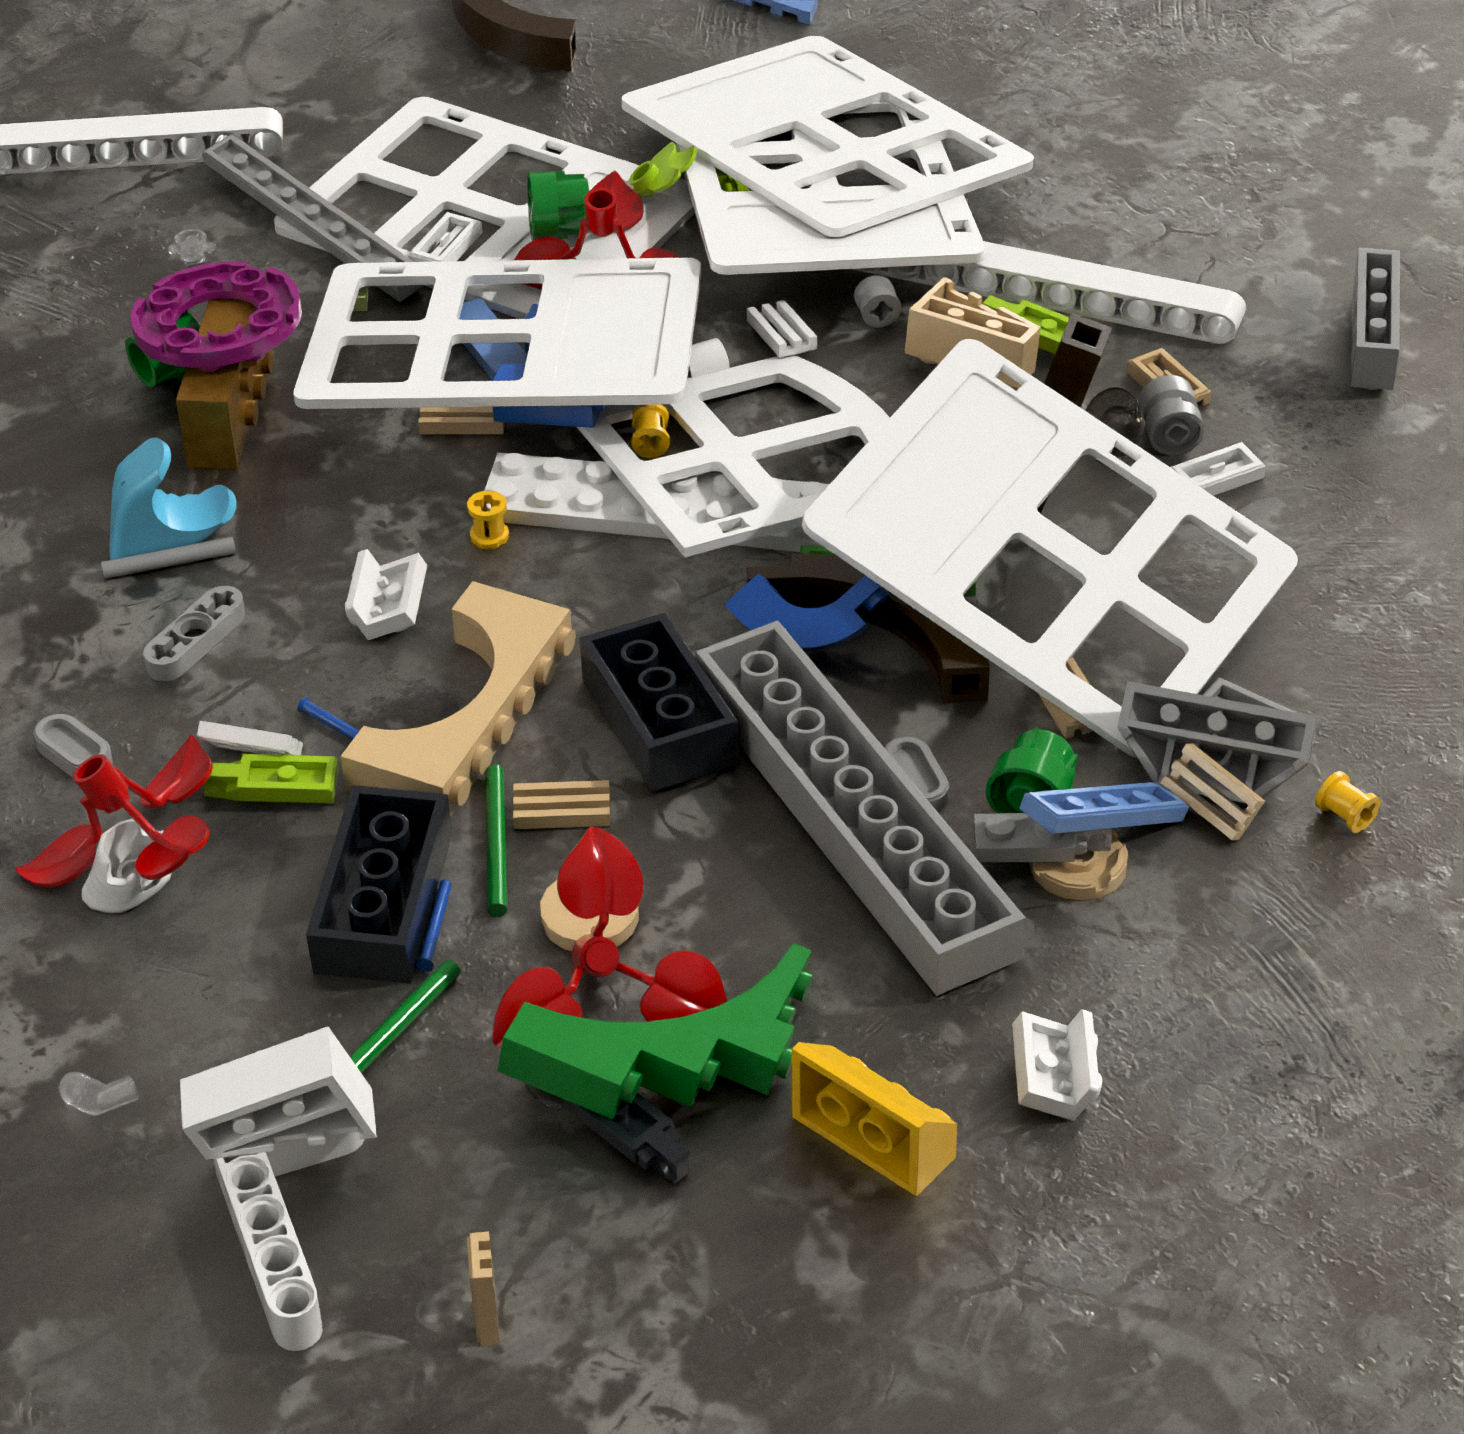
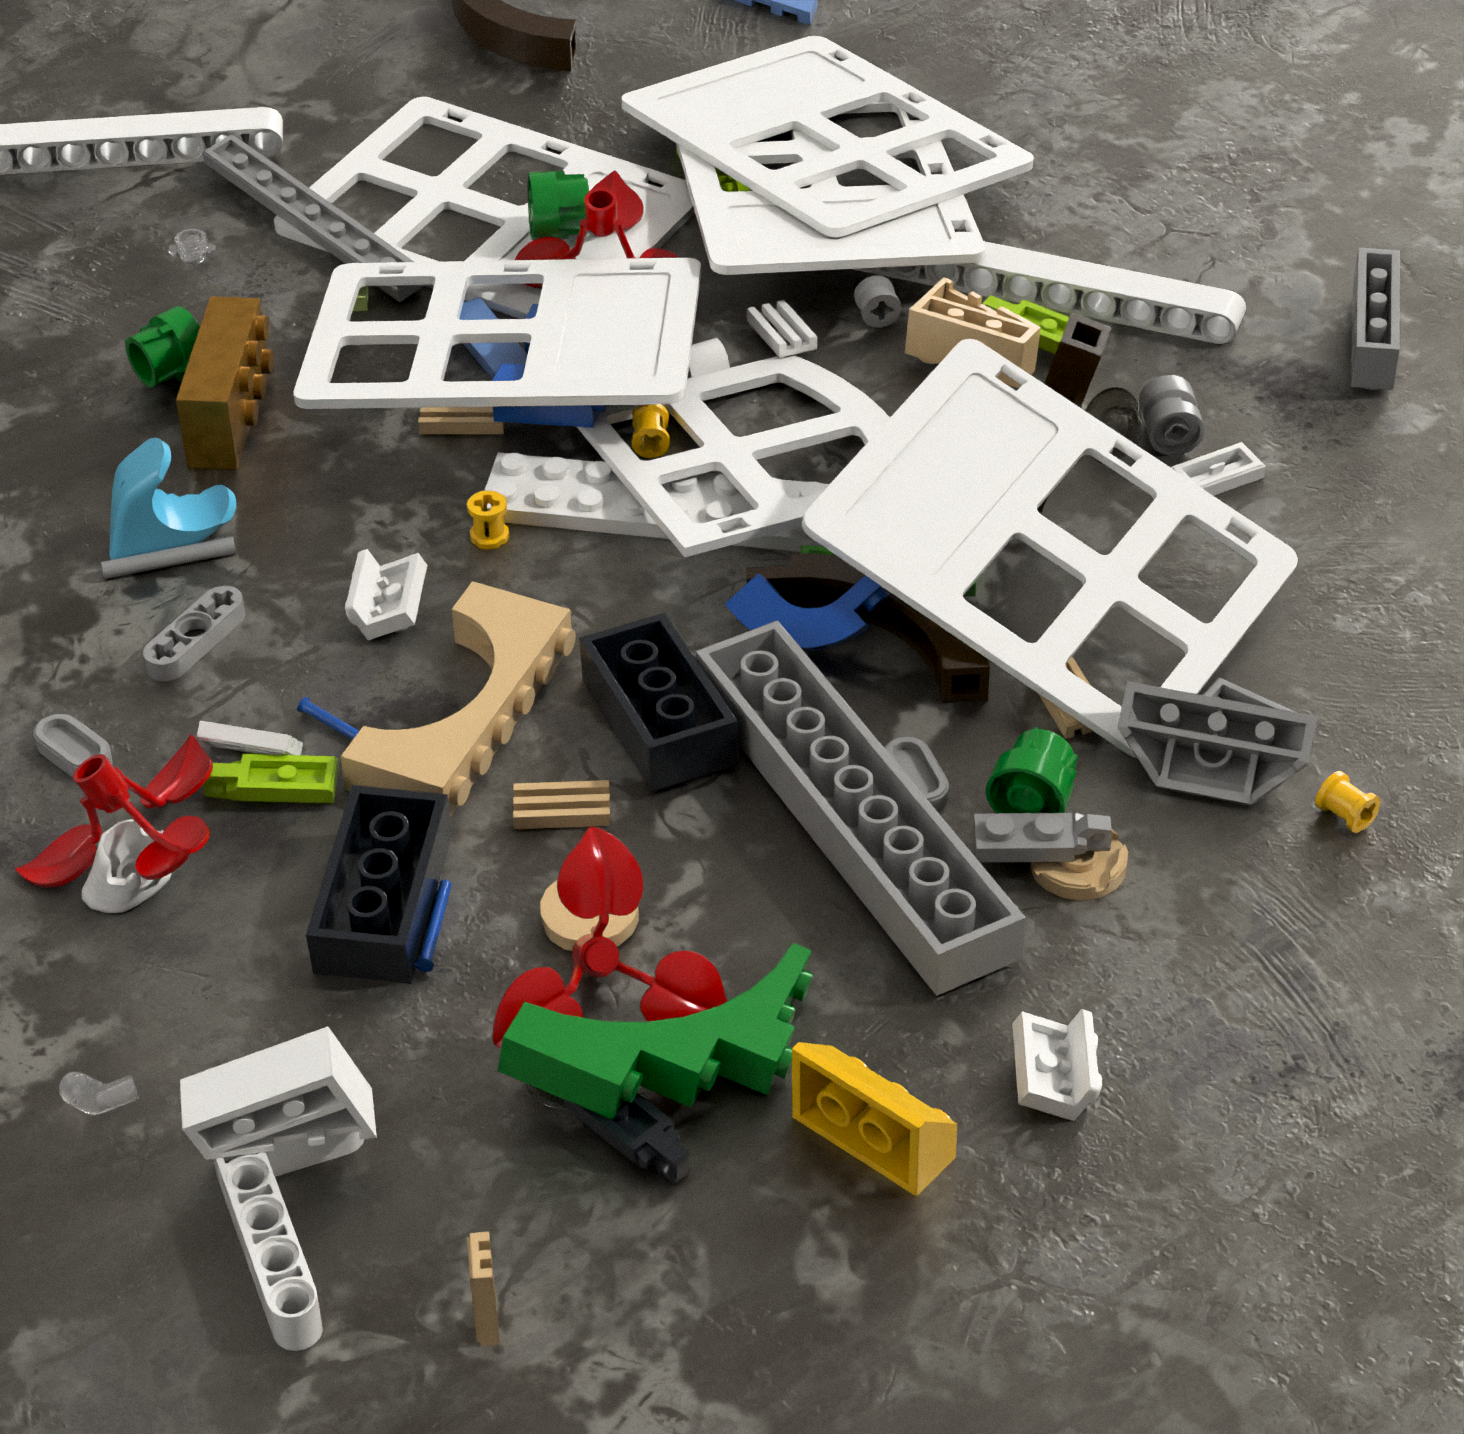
(271, 292): magenta plate -> none
(405, 1014): green bar -> none
(451, 244): white tile -> none
(495, 841): green bar -> none
(662, 170): lime plate -> none
(1103, 807): medium blue tile -> none
(1144, 370): tan tile -> none
(1182, 769): tan tile -> none

